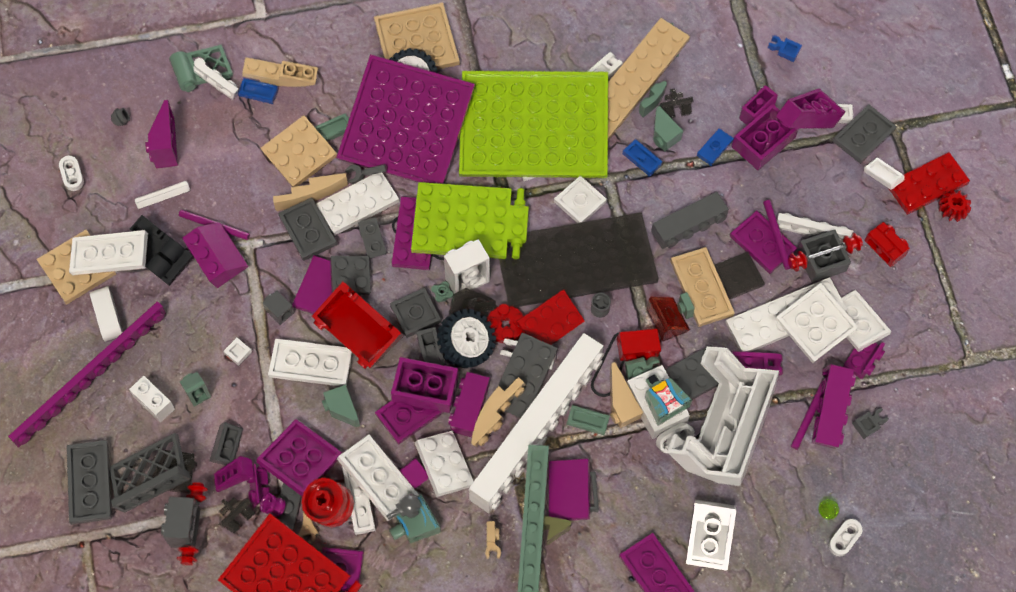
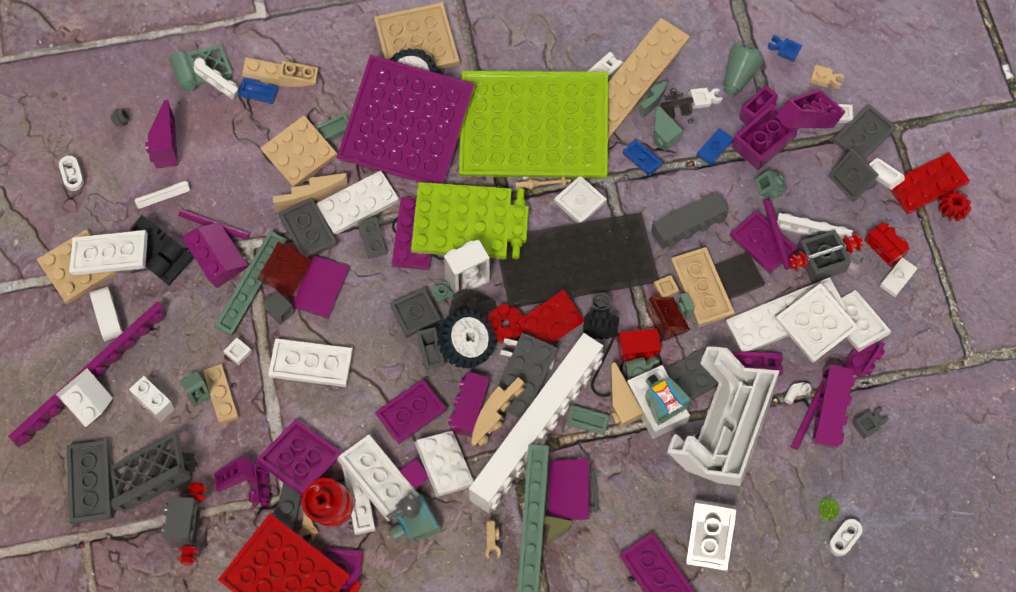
(85, 397): none -> white slope
(220, 394): none -> tan plate
(226, 444): dark grey slope -> none
(243, 508): clear smoke hips -> none
(247, 287): none -> sand green plate
(272, 505): magenta wheel -> none
(284, 269): none -> clear red brick
(340, 405): sand green slope -> none
(352, 271): dark grey plate -> none
(357, 325): red windscreen -> none
(367, 171): dark grey piece -> none
(424, 385): magenta brick -> none
(533, 183): none -> tan piece
(600, 325): none -> black tyre
(666, 287): none -> tan plate
(668, 434): white plate -> none
(703, 98): none -> white plate
(741, 68): none -> sand green cone
(771, 184): none -> sand green brick
(797, 390): none -> white arm
(823, 76): none -> tan plate
(853, 175): none -> dark grey bracket
(898, 277): none -> white plate

